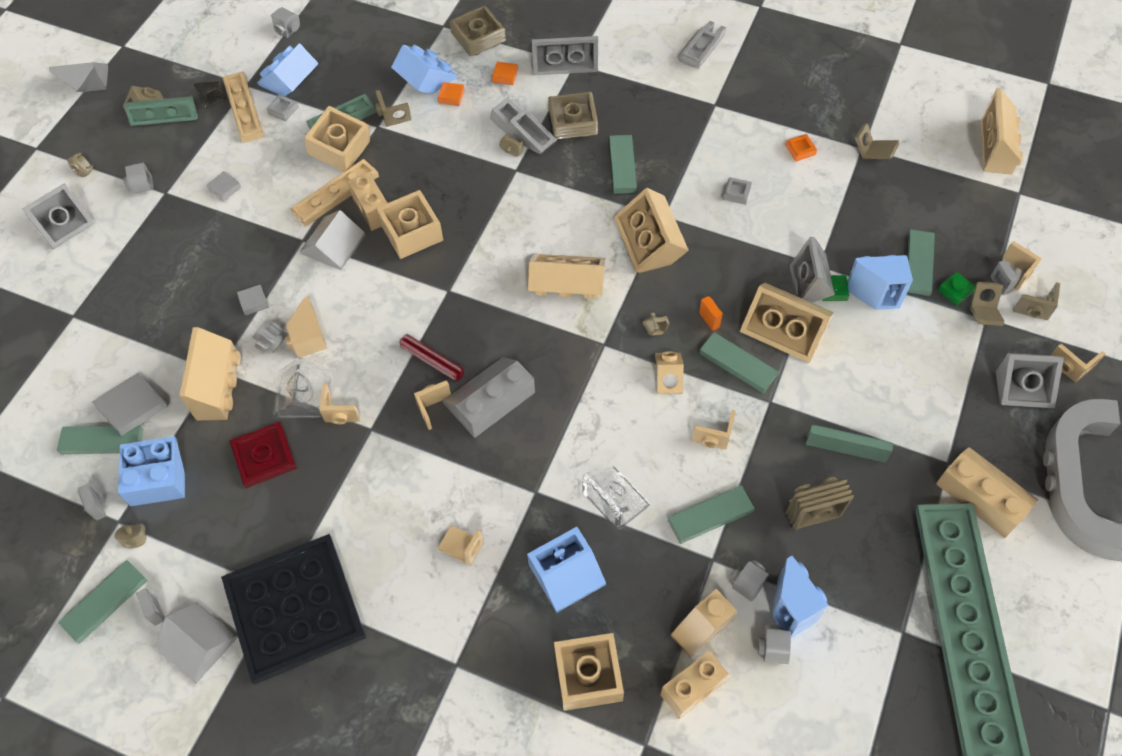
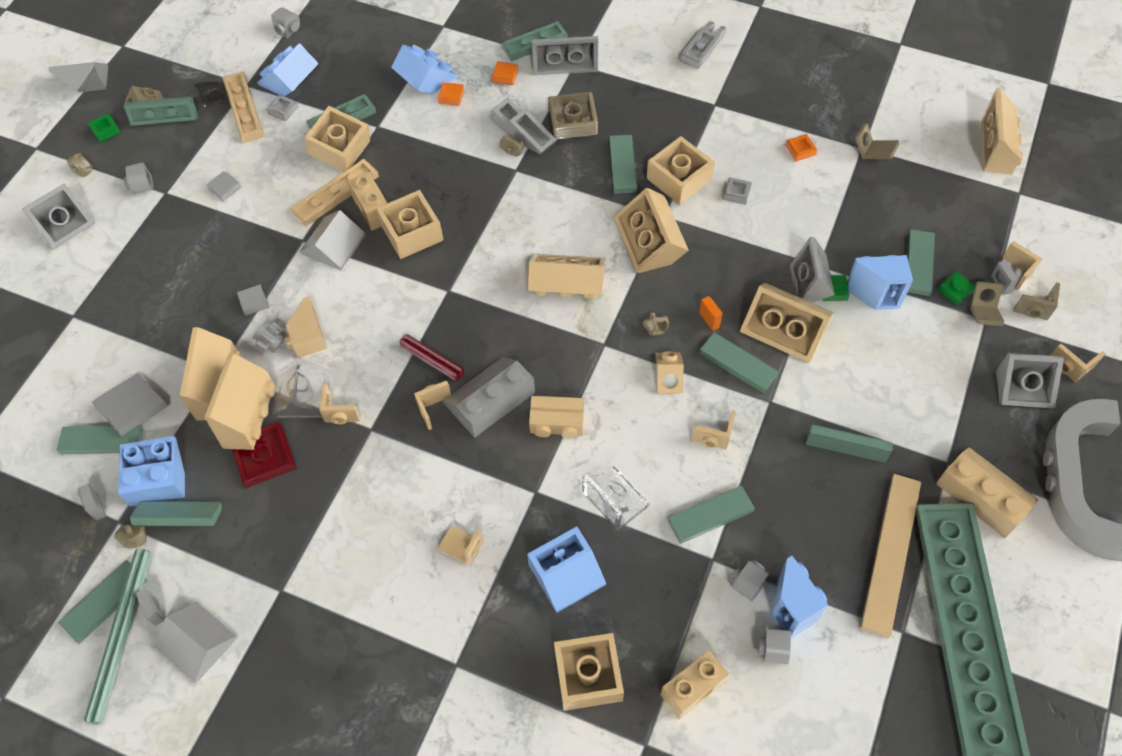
(104, 127): none -> green plate
(117, 637): none -> sand green axle
(176, 514): none -> sand green tile
(239, 403): none -> tan slope
(292, 608): black plate -> none
(387, 113): dark tan bracket -> none
(477, 30): dark tan brick -> none
(522, 45): none -> sand green tile
(556, 416): none -> tan brick
(680, 170): none -> tan brick
(704, 623): tan slope -> none
(818, 503): dark tan brick -> none
(890, 556): none -> tan tile

